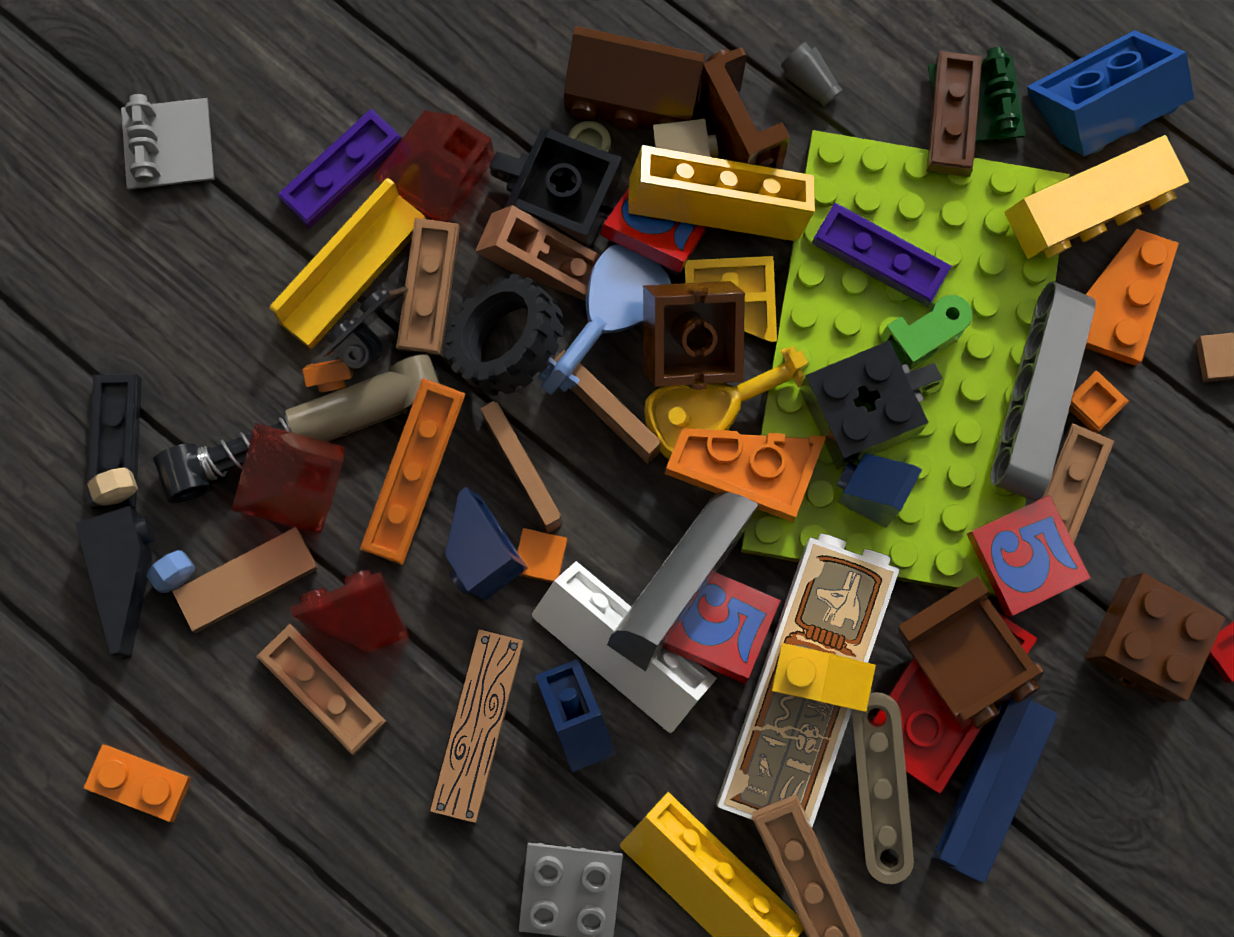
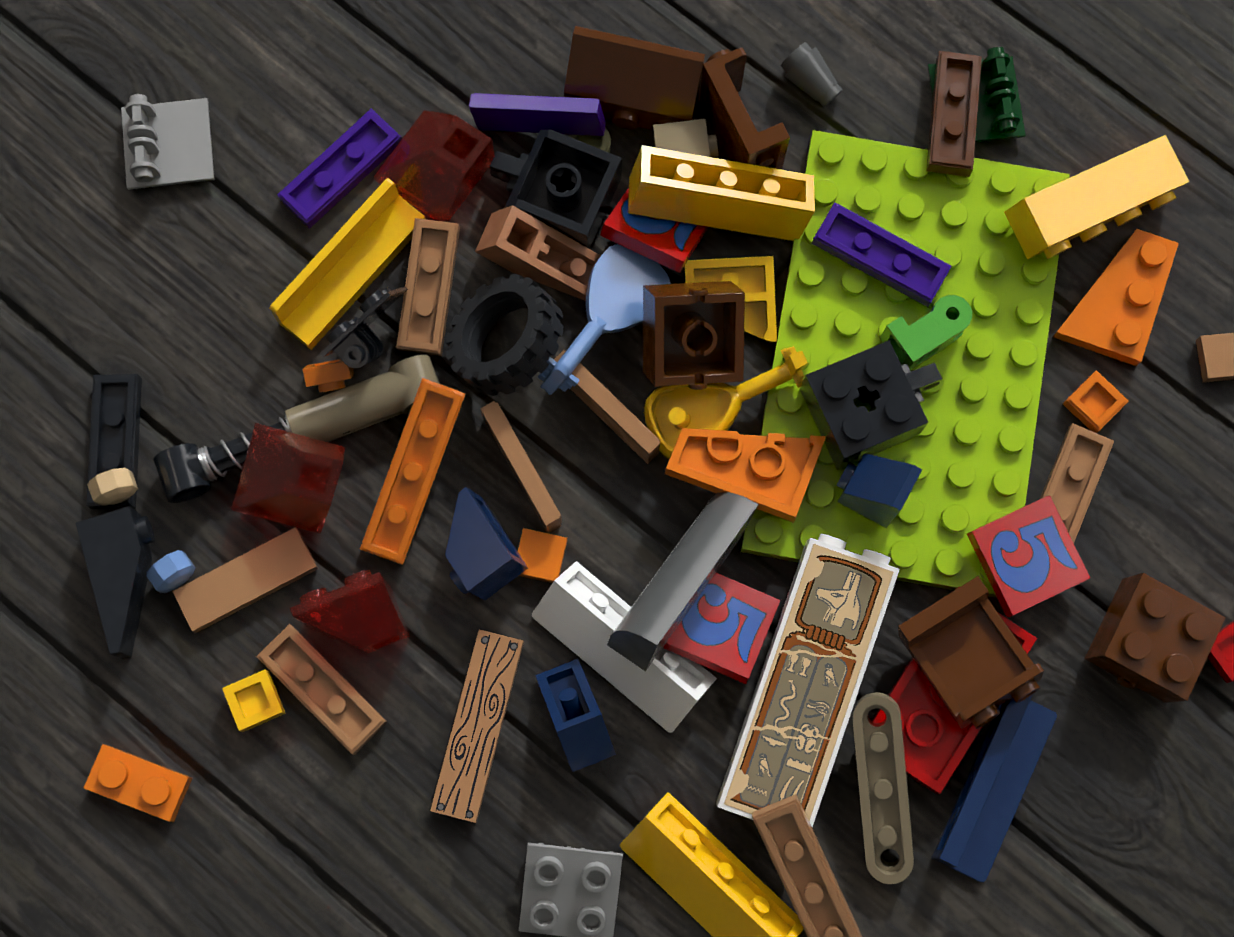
(253, 700): none -> yellow plate
(537, 113): none -> dark purple tile
(823, 677): yellow slope -> none
(1043, 391): beam -> none
(1113, 91): blue slope -> none

